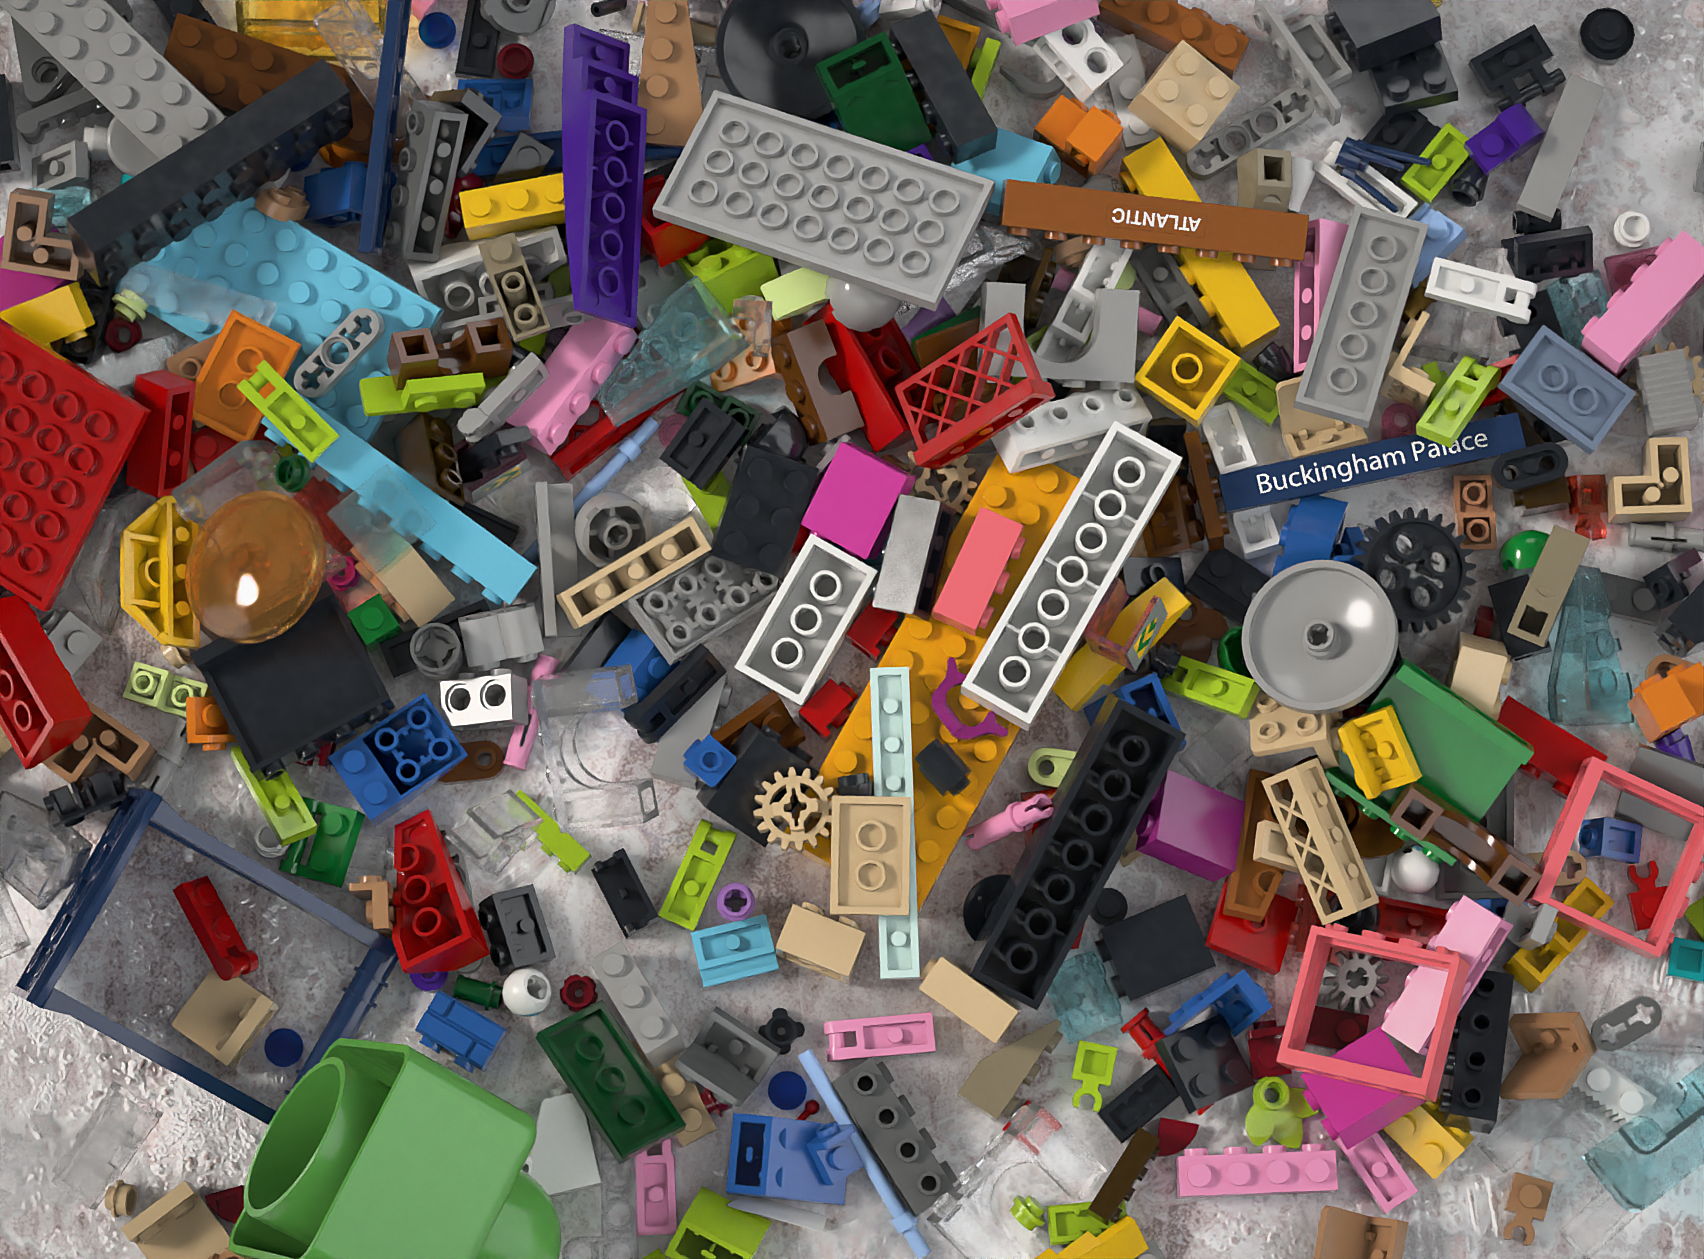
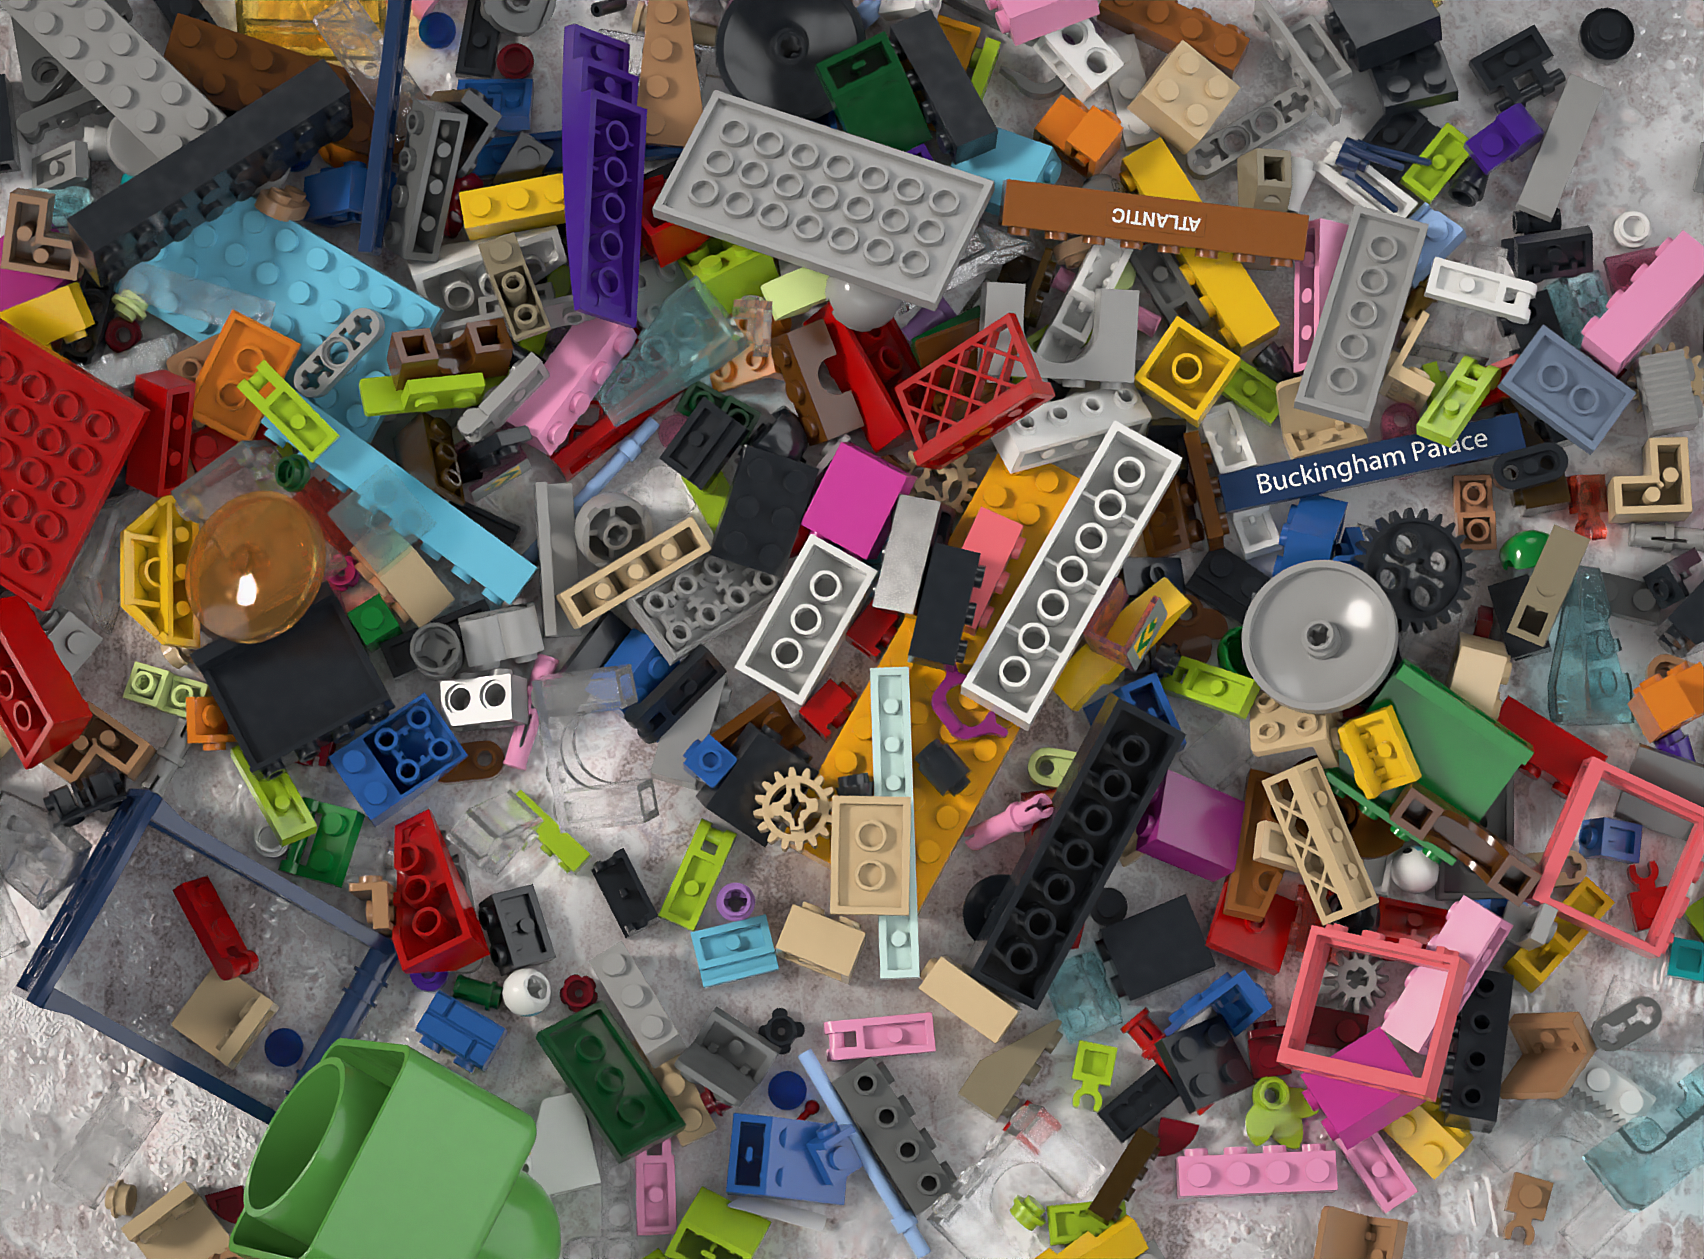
(946, 608): none -> black brick

